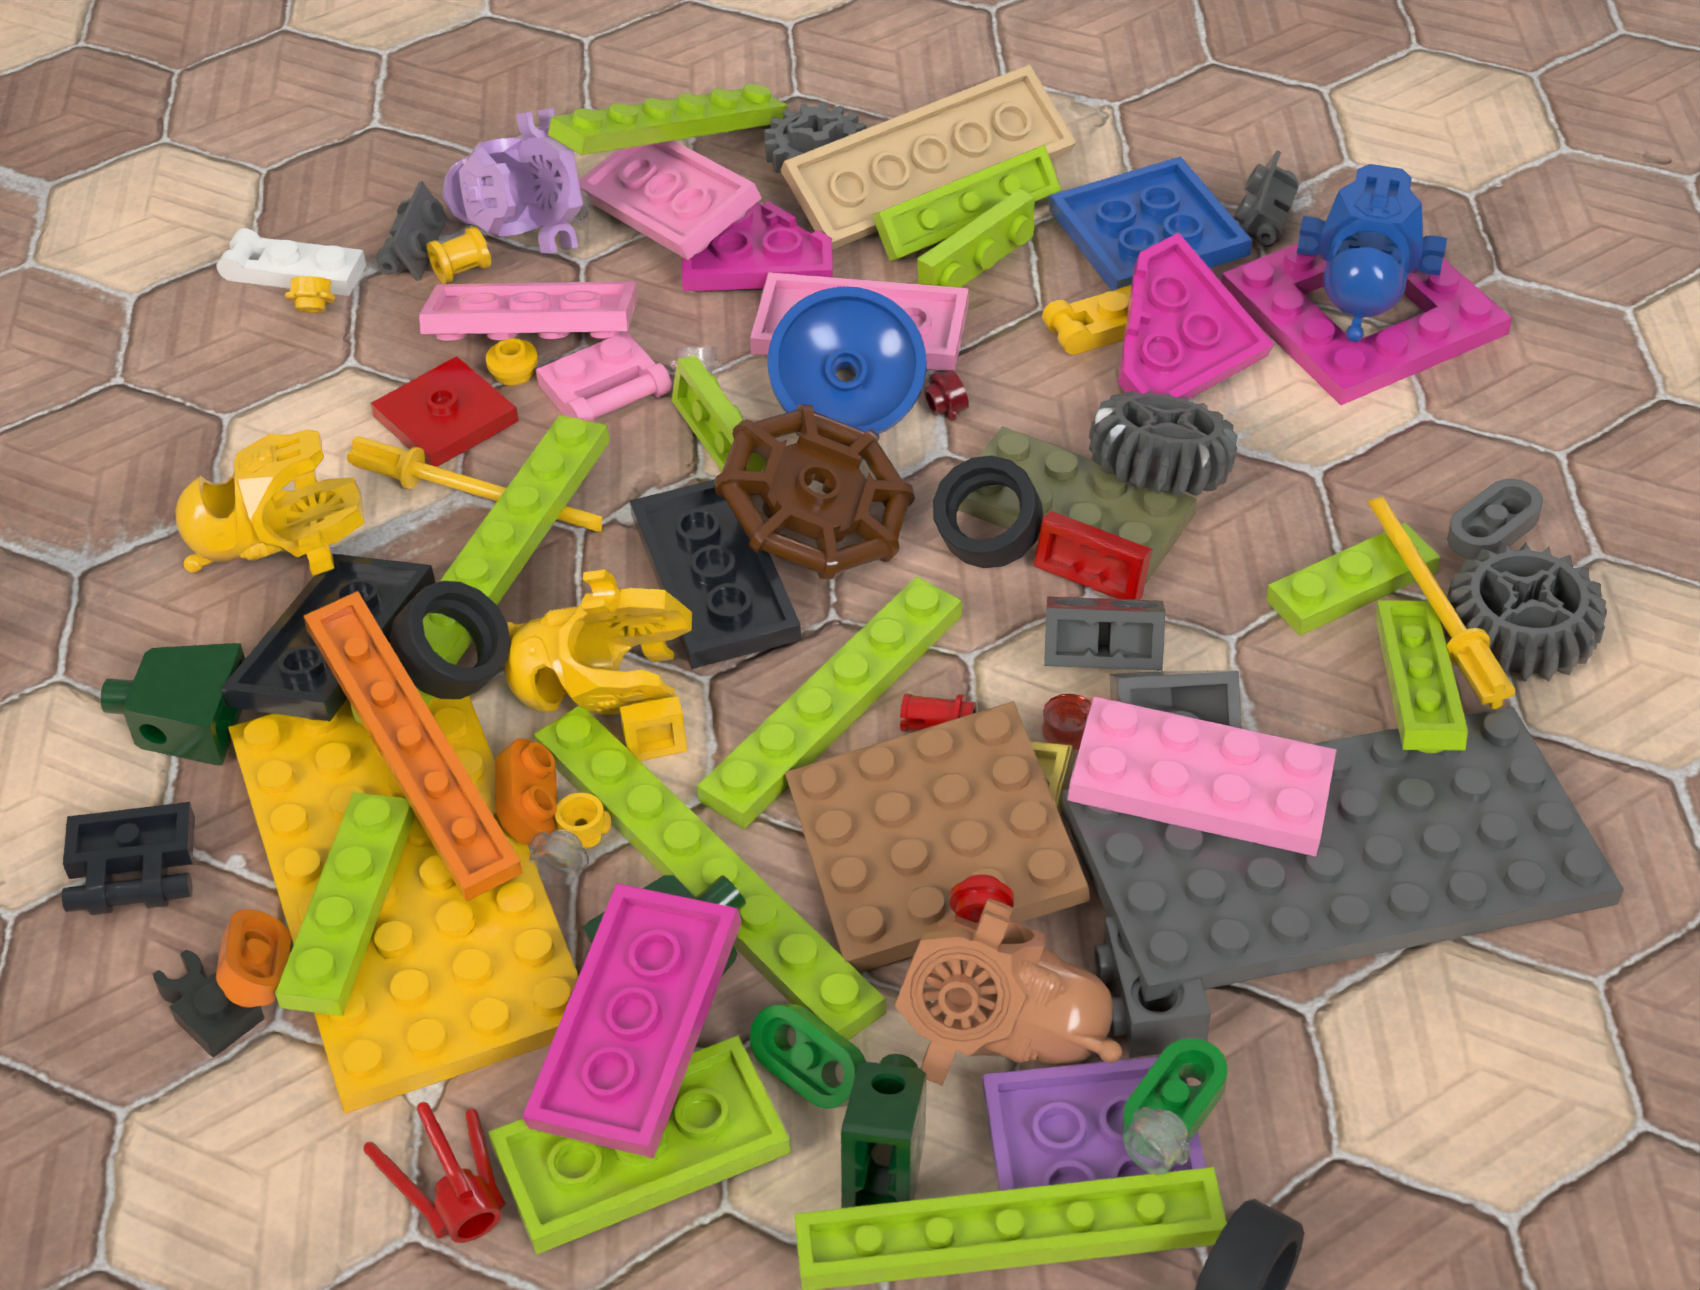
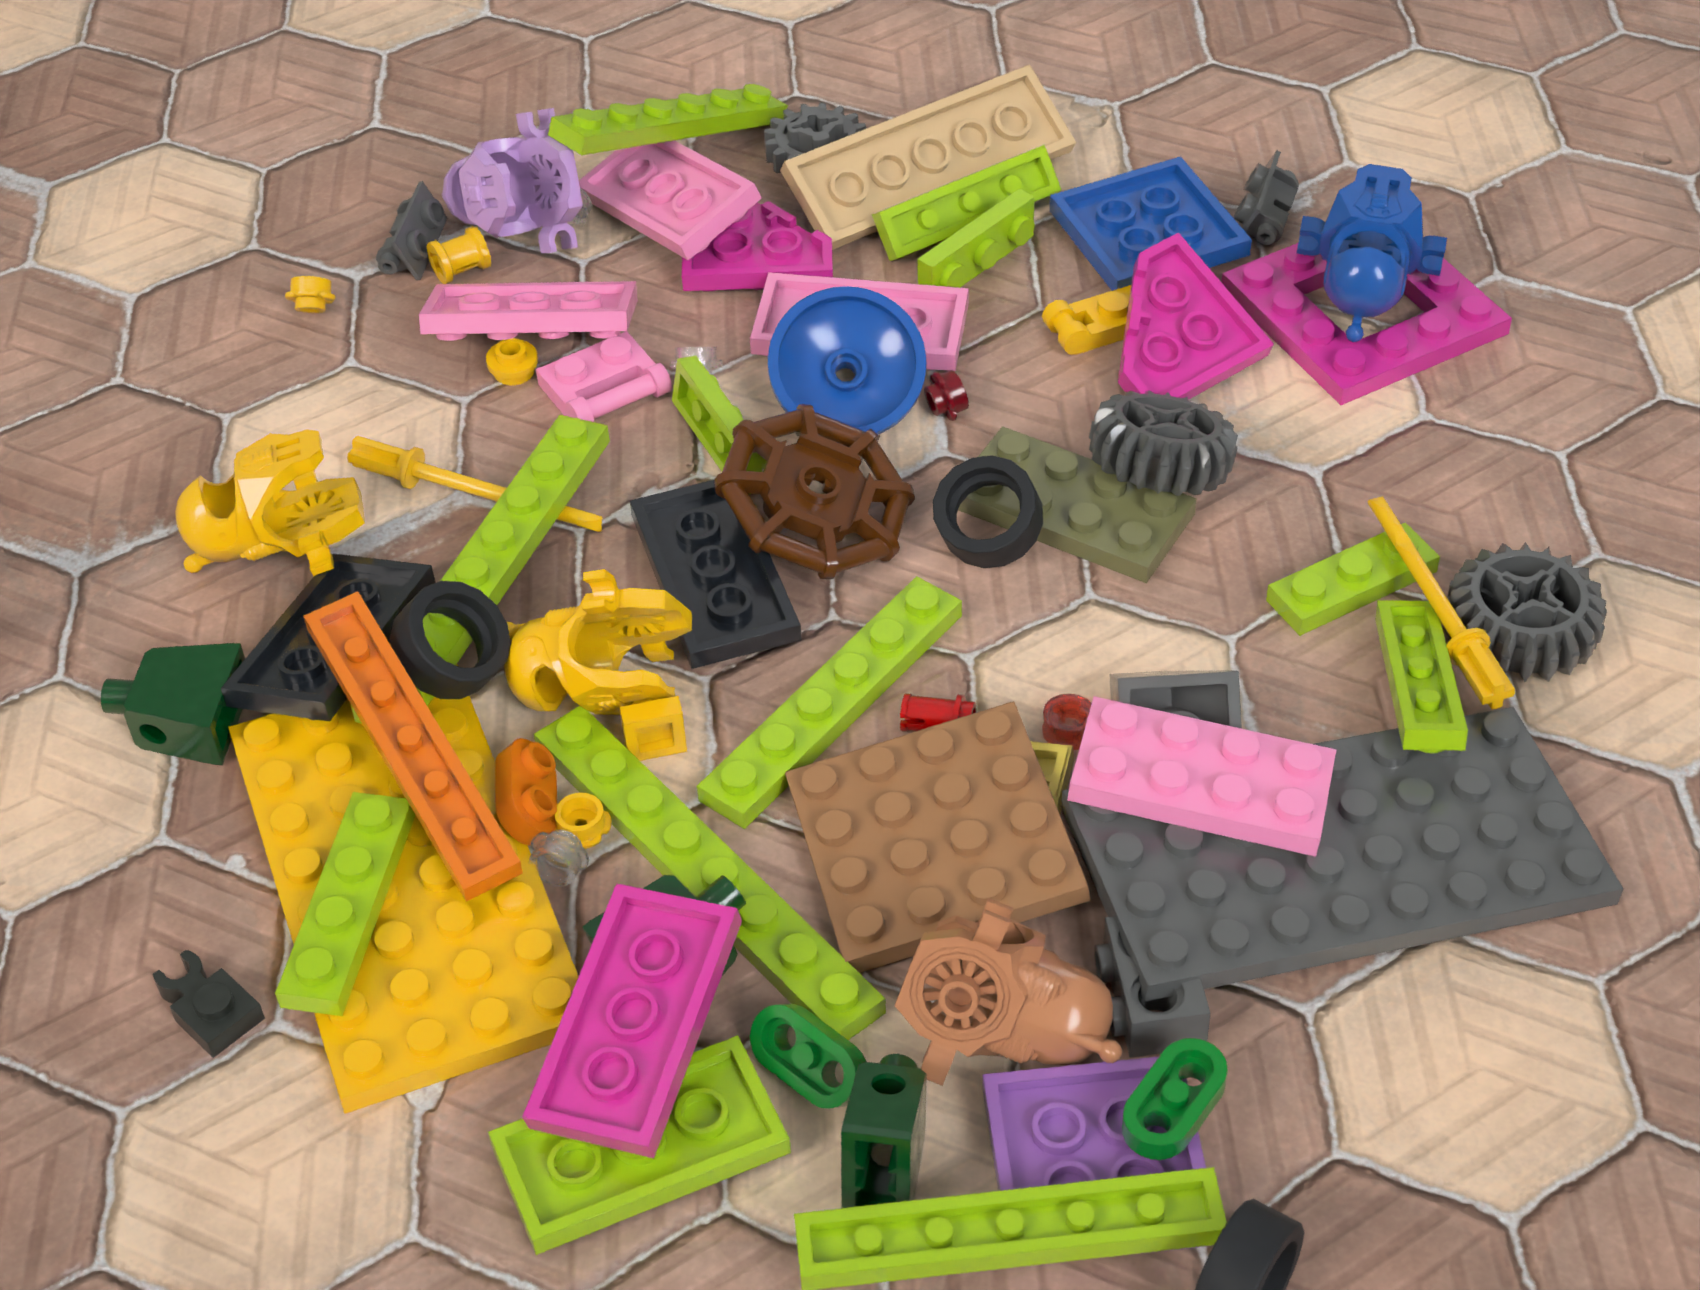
(123, 843): black plate -> none
(252, 957): orange plate -> none
(277, 261): white plate -> none
(445, 411): red plate -> none
(465, 1203): red plant -> none
(970, 896): red plate -> none
(1092, 557): red plate -> none
(1104, 633): dark grey brick -> none
(1157, 1140): clear plate -> none
(1495, 517): dark grey plate -> none

